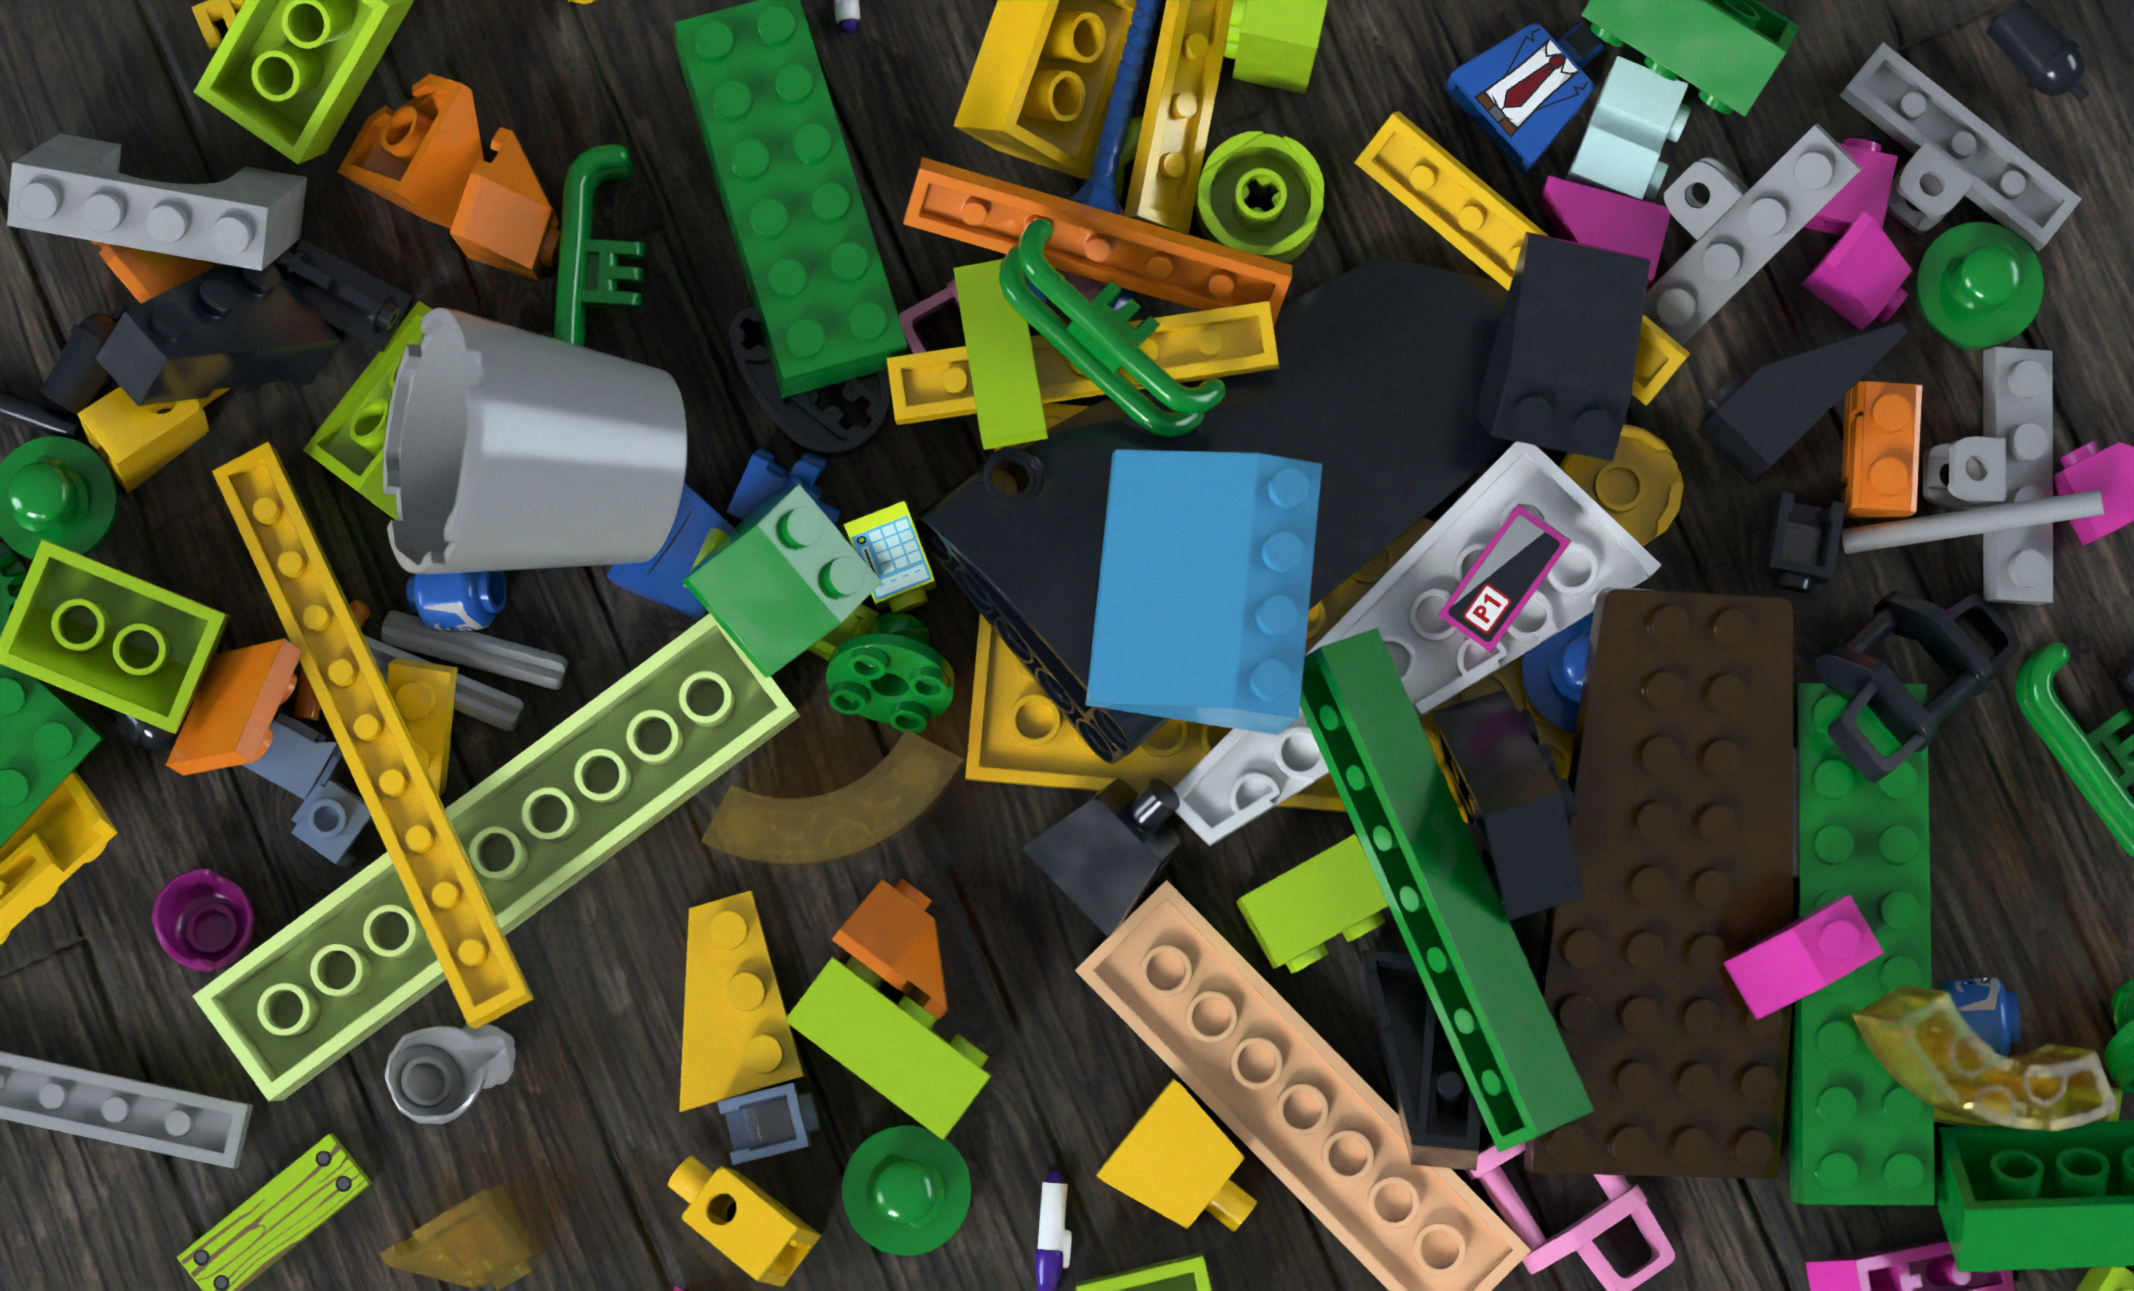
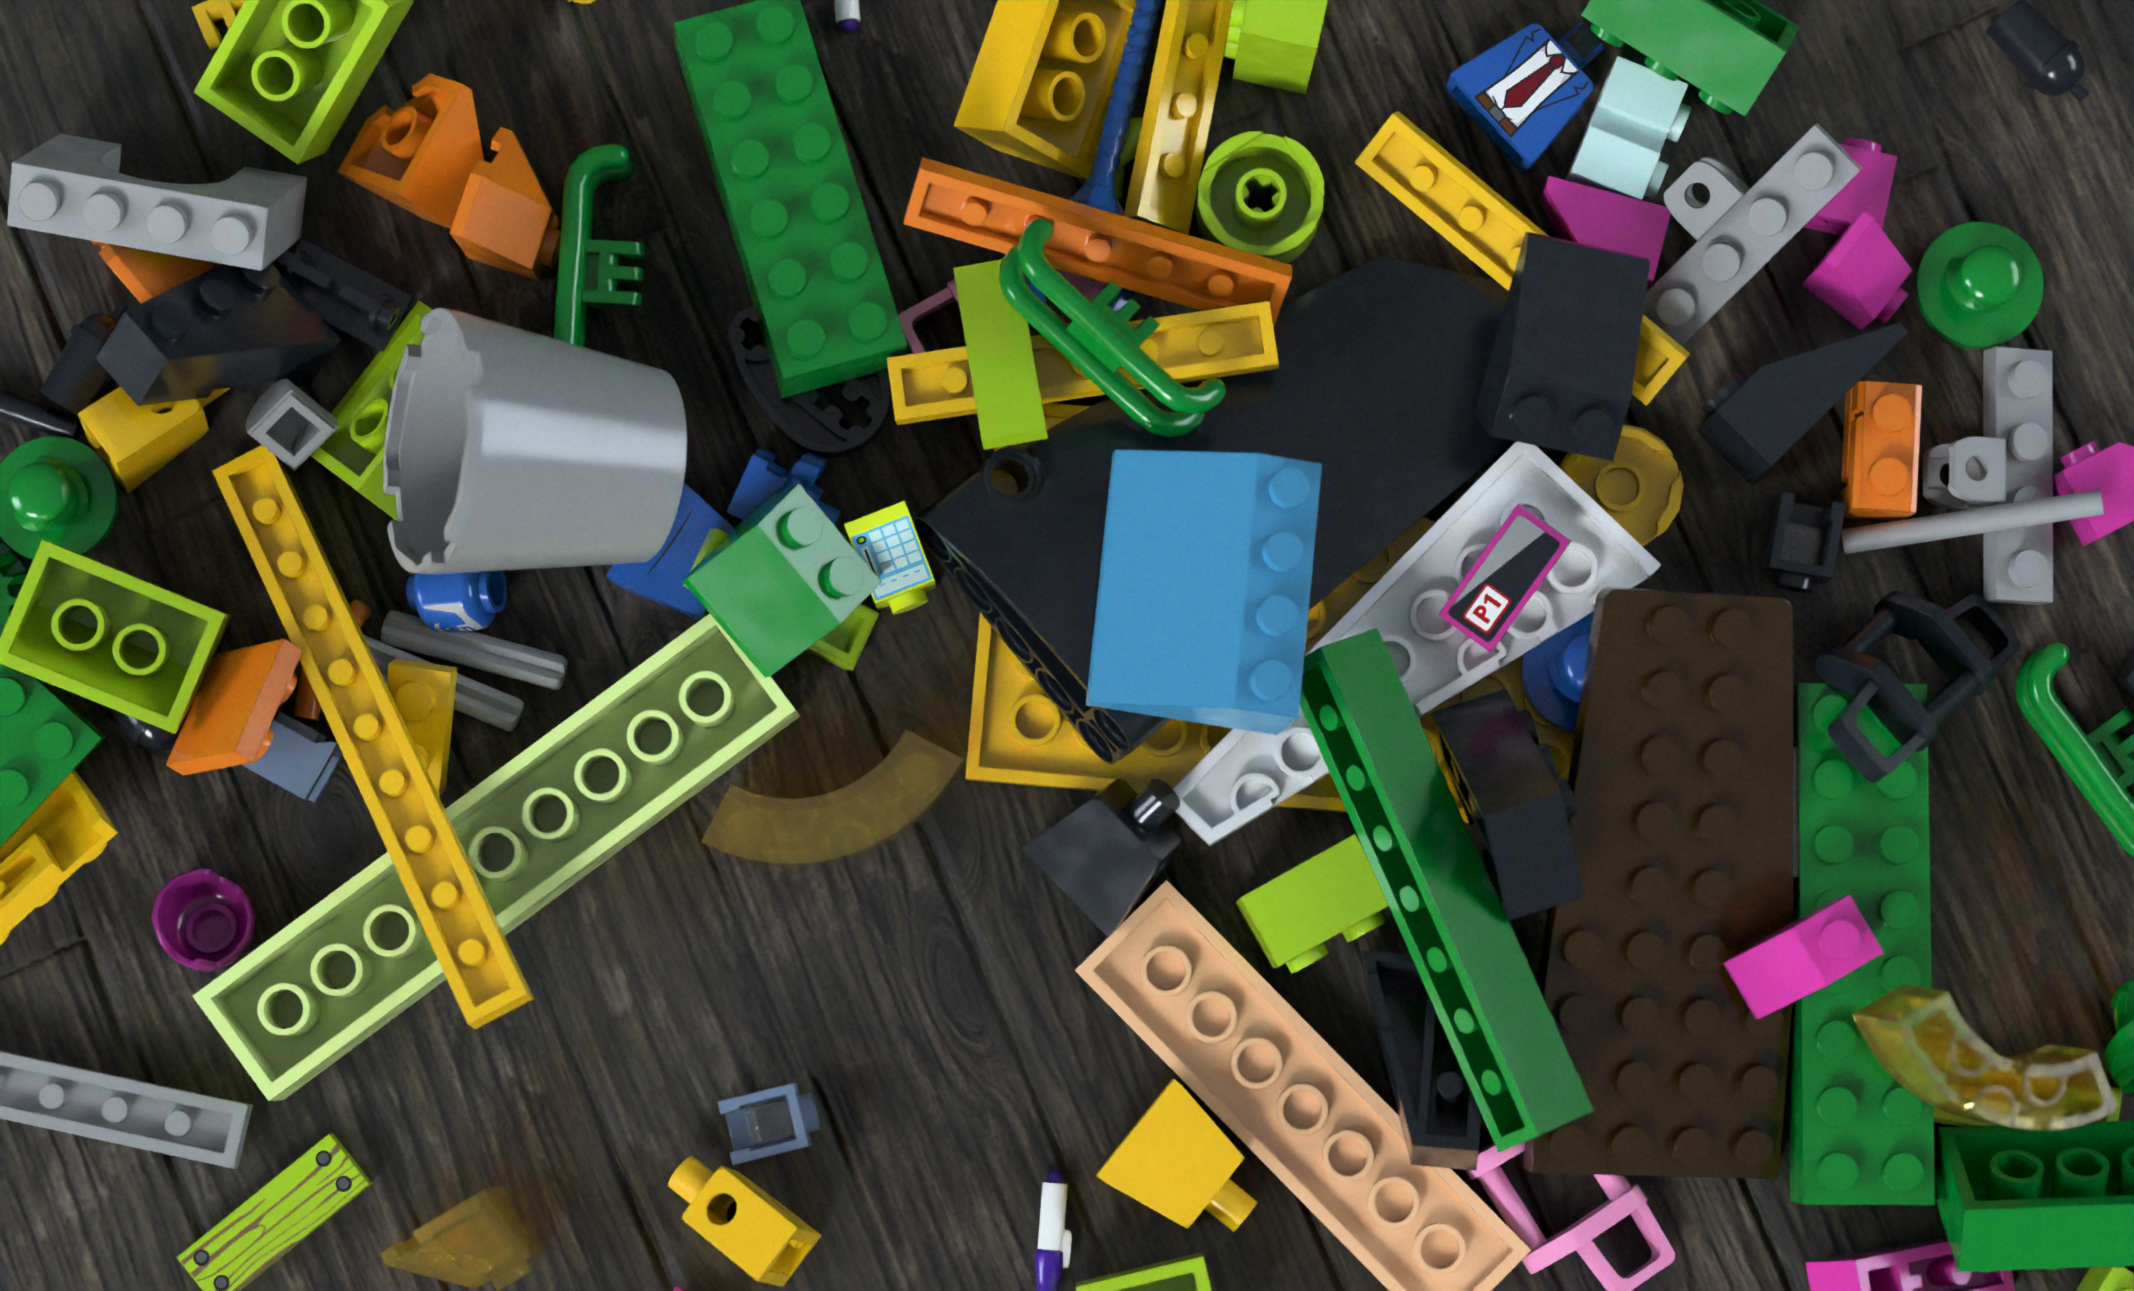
(289, 423): none -> light grey brick
(332, 821): sand blue window -> none
(444, 1068): light grey hair -> none
(732, 1007): yellow wing -> none
(891, 674): green plate -> none
(891, 1045): lime brick -> none
(898, 943): orange slope -> none
(906, 1190): green plate -> none
(1954, 155): light grey plate -> none
(1987, 1010): blue head -> none

